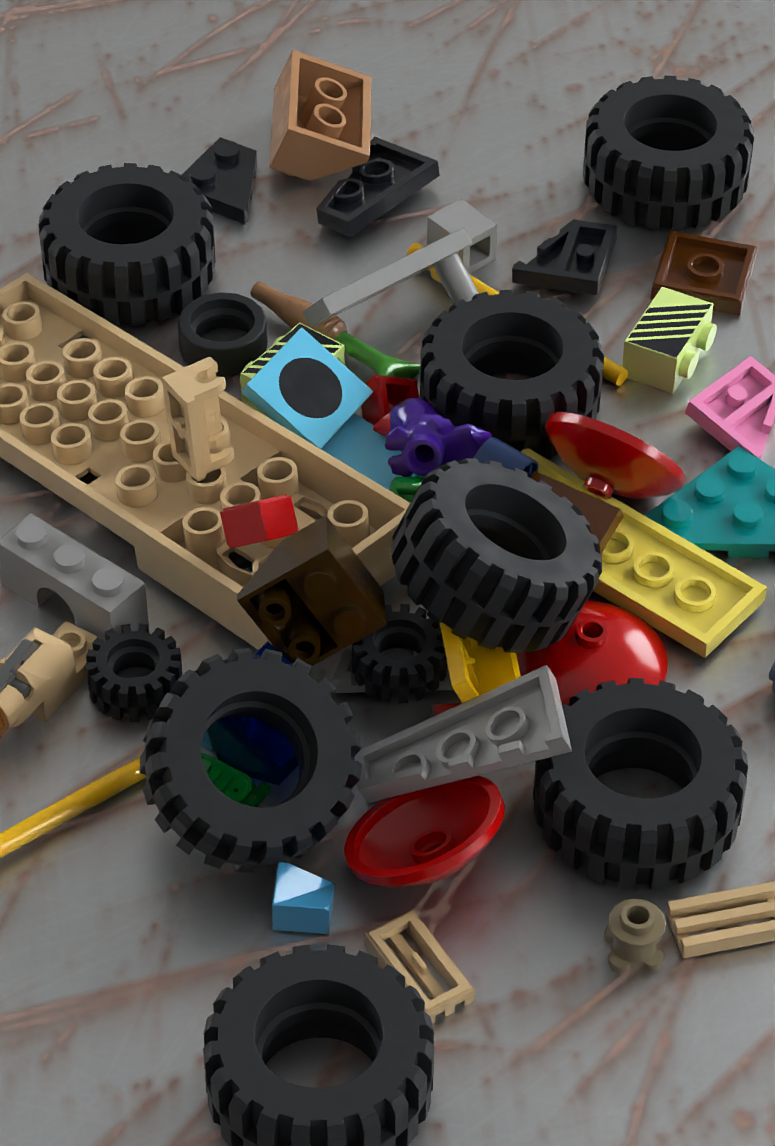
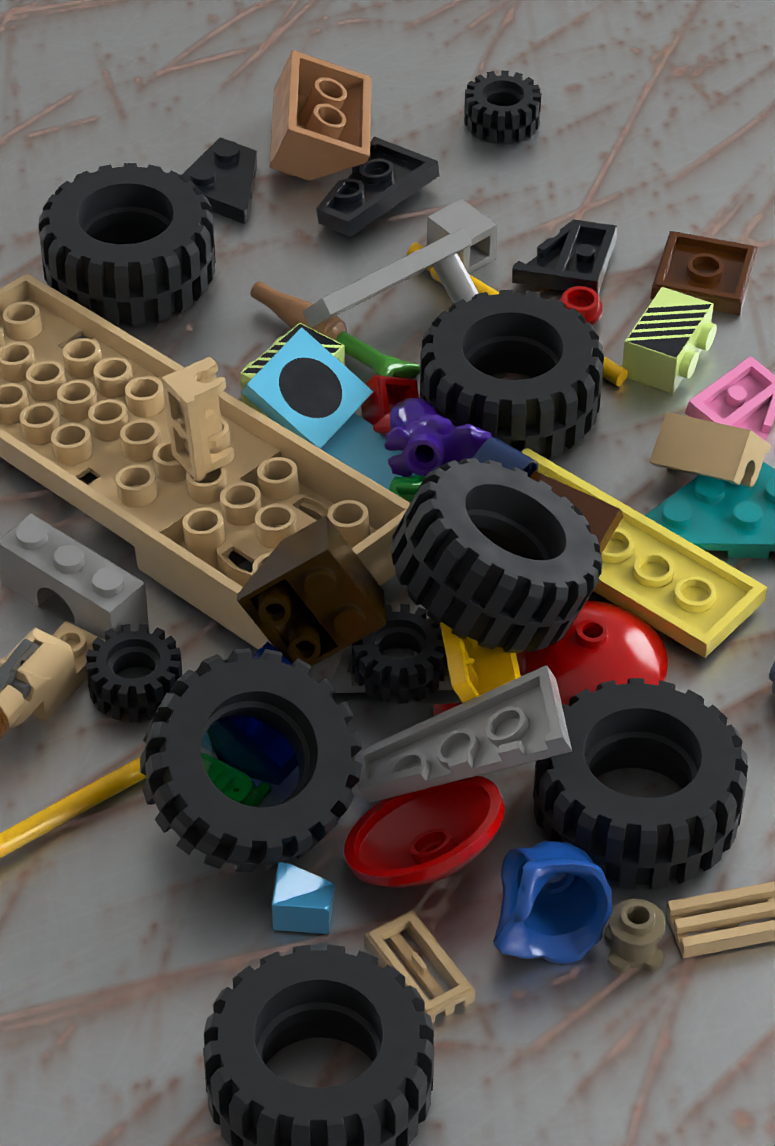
(223, 311): black tyre -> none
(259, 521): red slope -> none
(502, 107): none -> black tyre
(551, 903): none -> blue piece
(585, 302): none -> red plate
(612, 458): red dish -> none
(667, 153): black tyre -> none
(709, 449): none -> tan hinge

